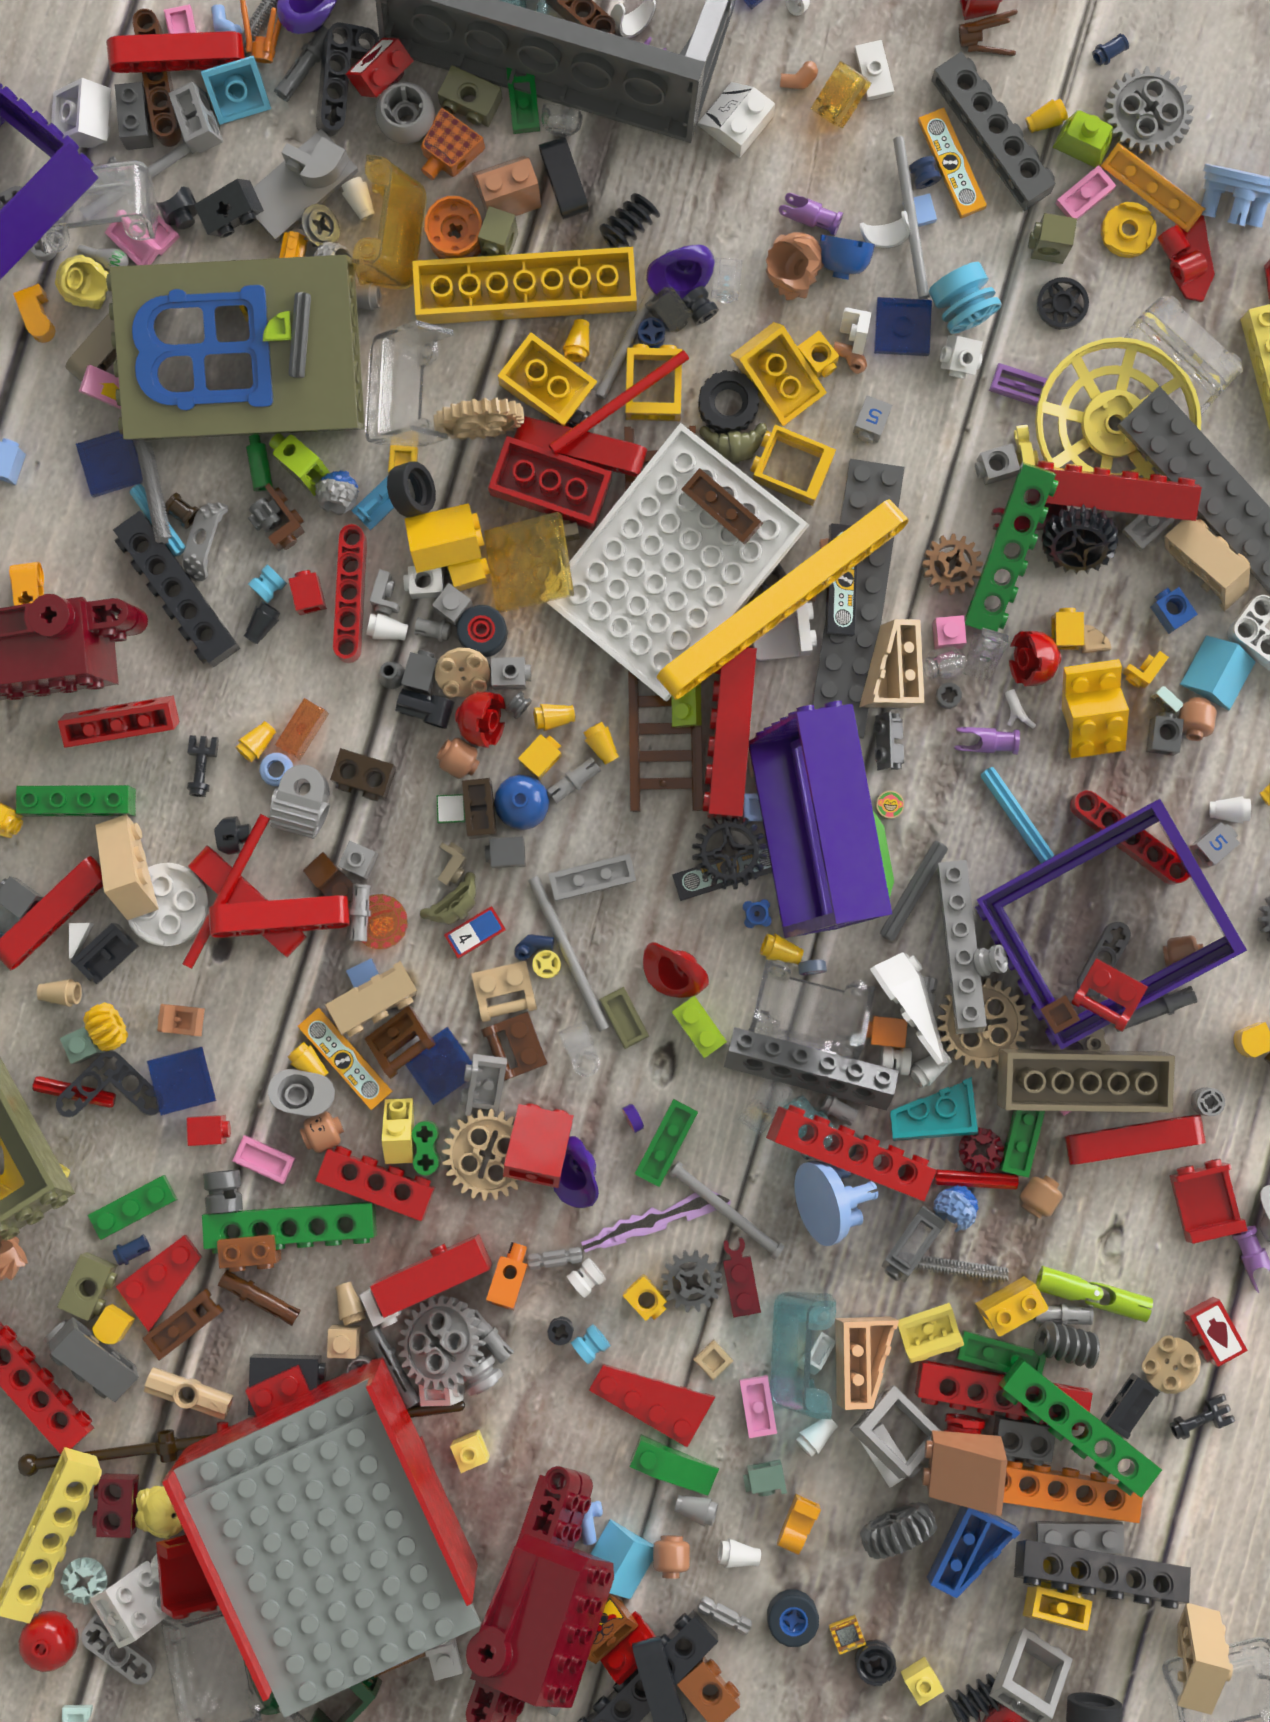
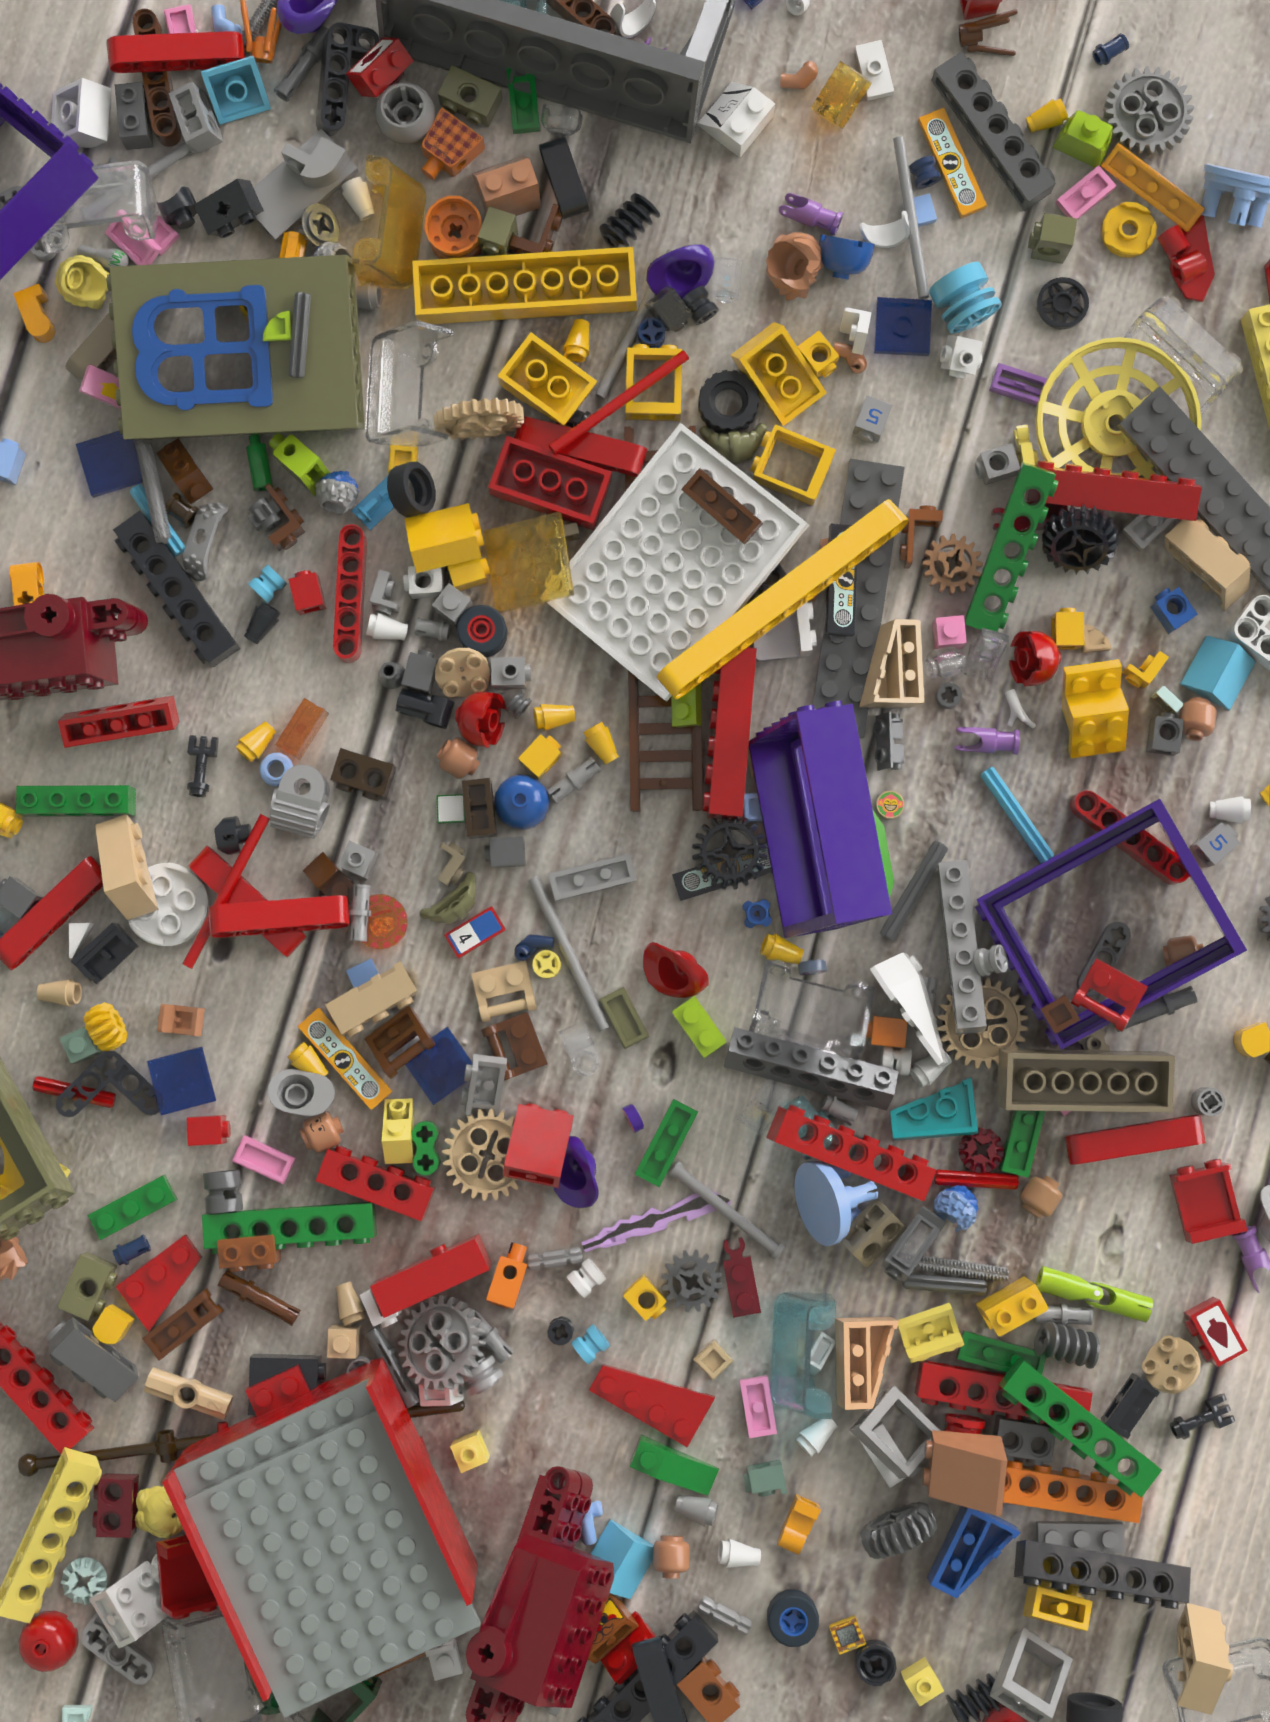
(184, 471): none -> reddish brown bracket
(523, 246): none -> reddish brown bracket
(872, 1232): none -> dark tan brick
(924, 516): none -> dark orange bracket
(946, 1284): none -> dark grey axle

